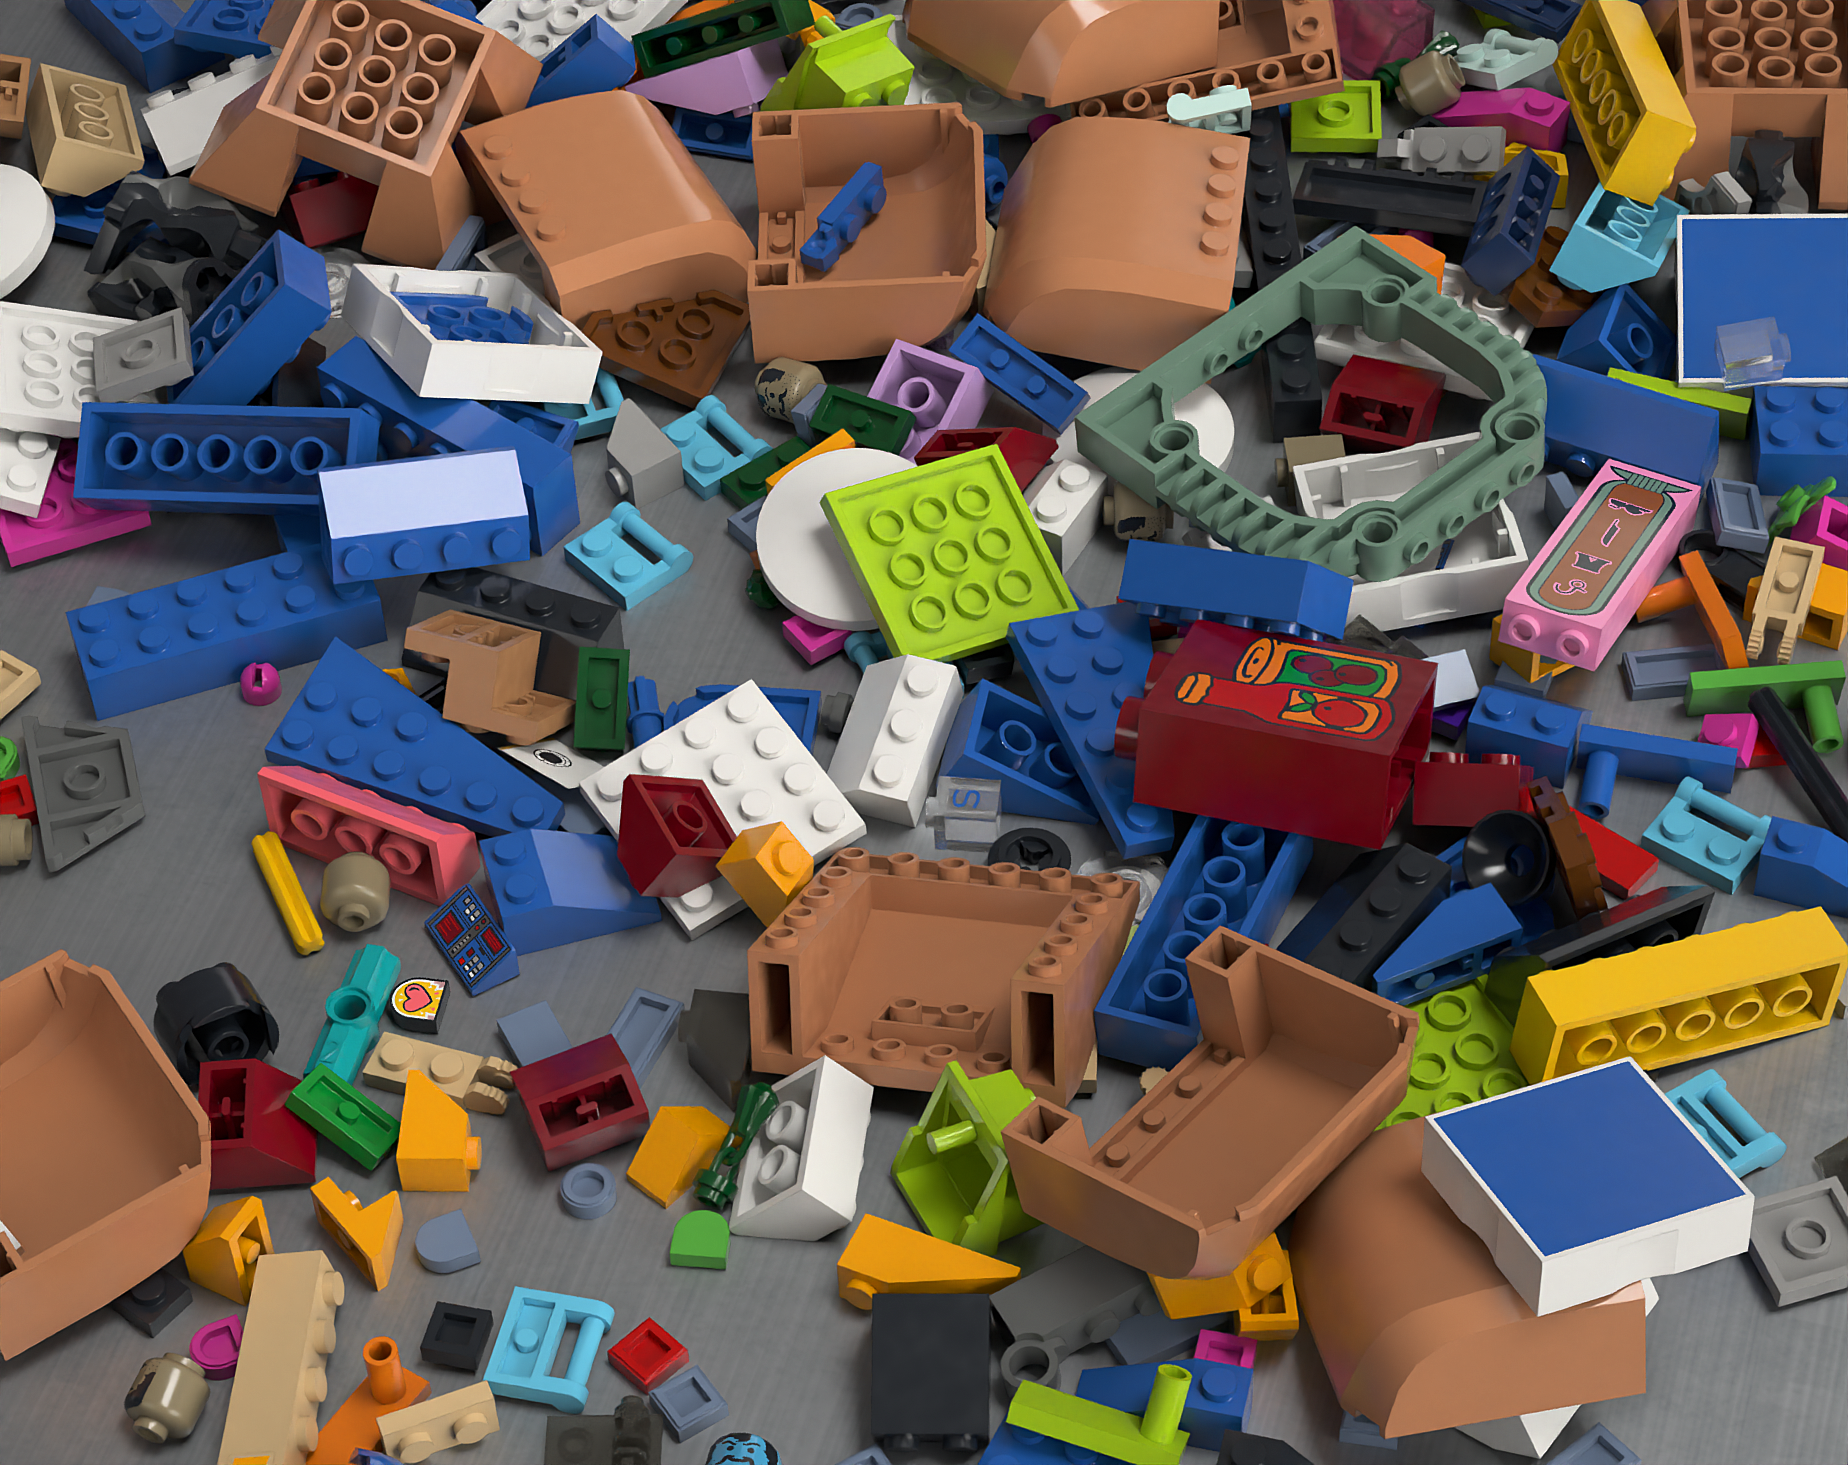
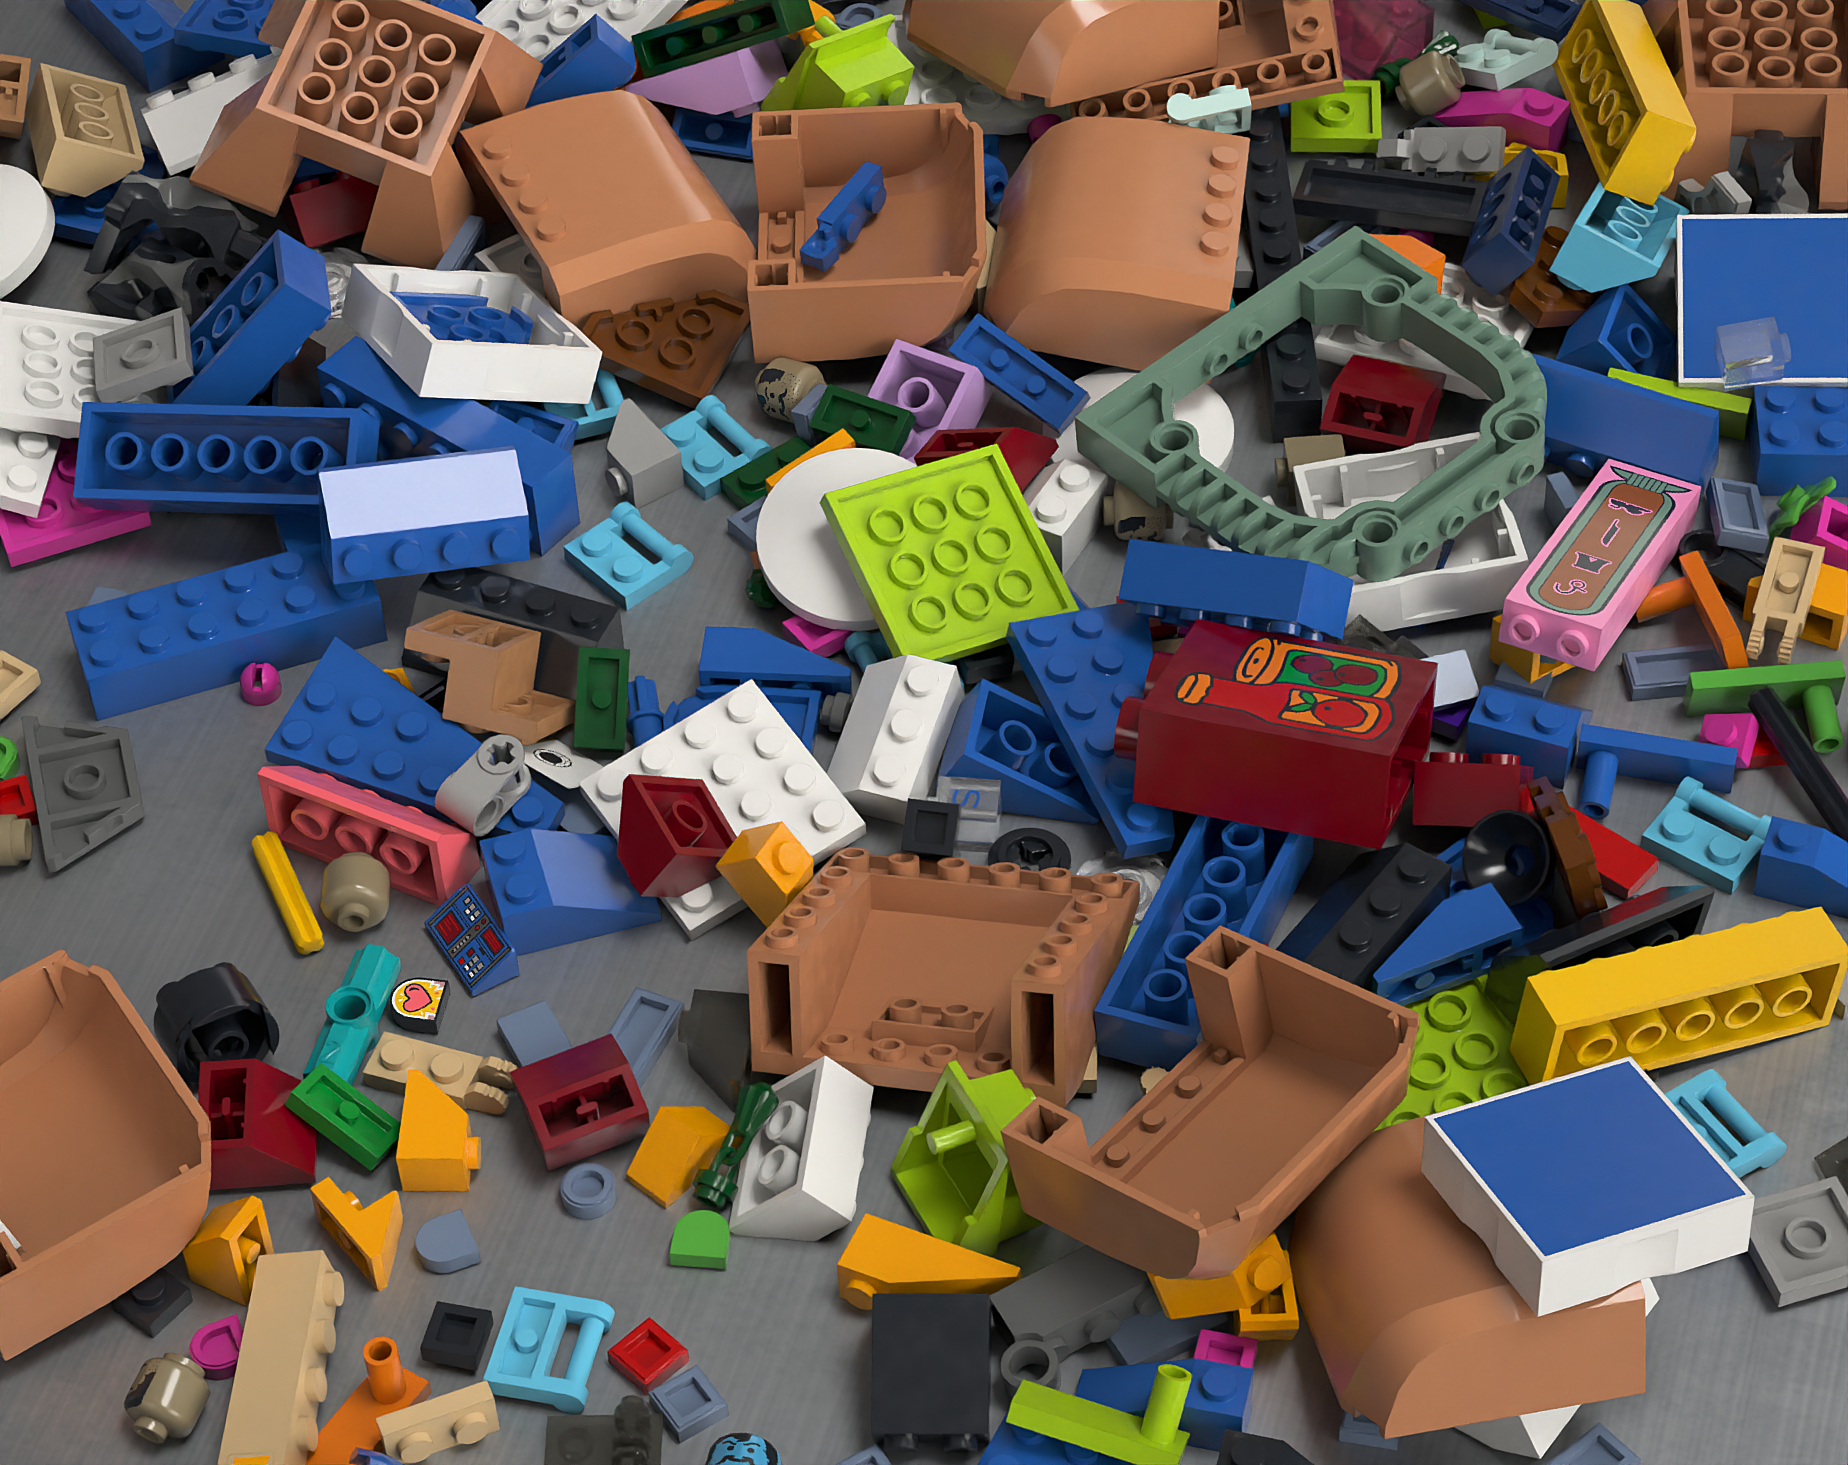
(483, 790): none -> light grey piece
(745, 654): none -> blue slope
(931, 829): none -> black panel

